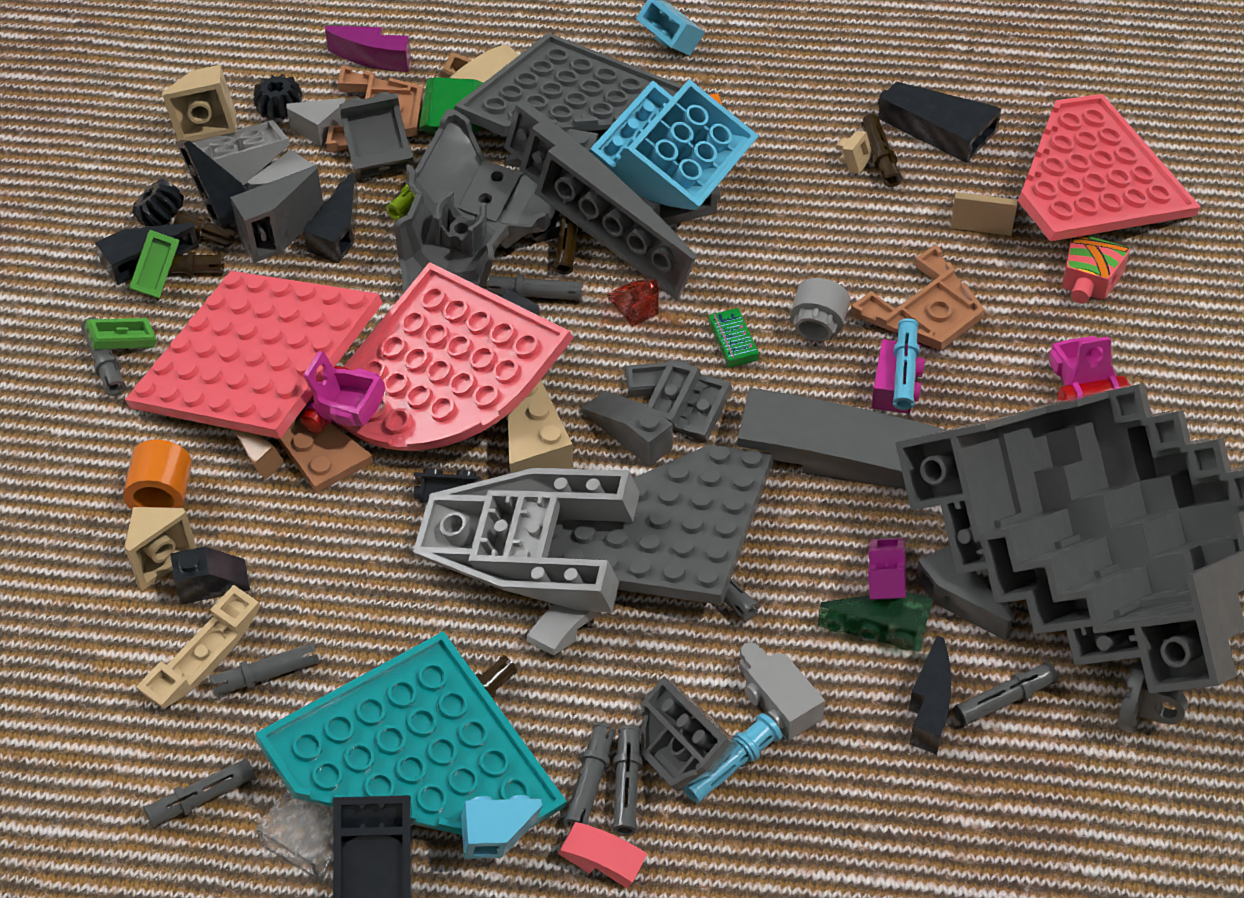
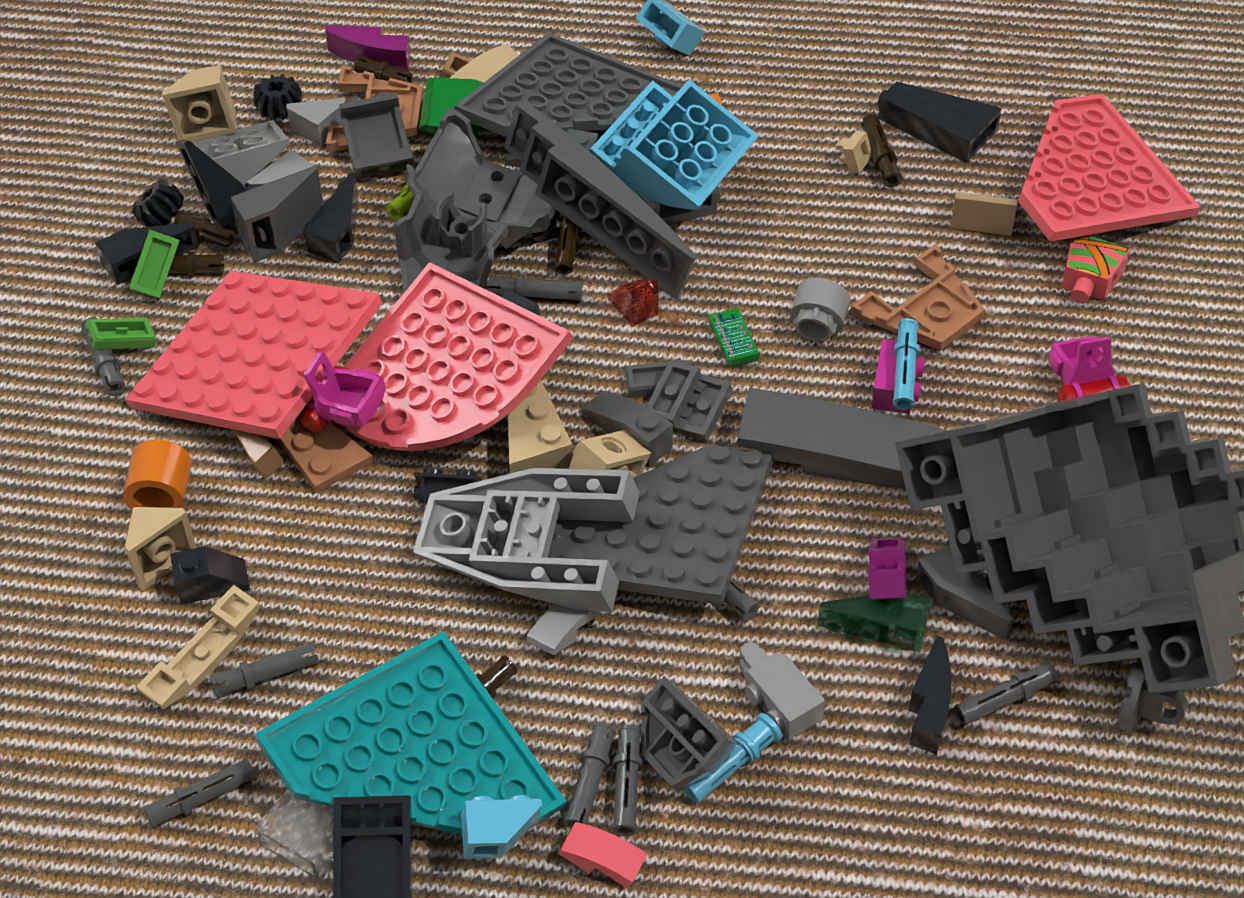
(381, 70): none -> dark brown pin
(611, 452): none -> tan brick

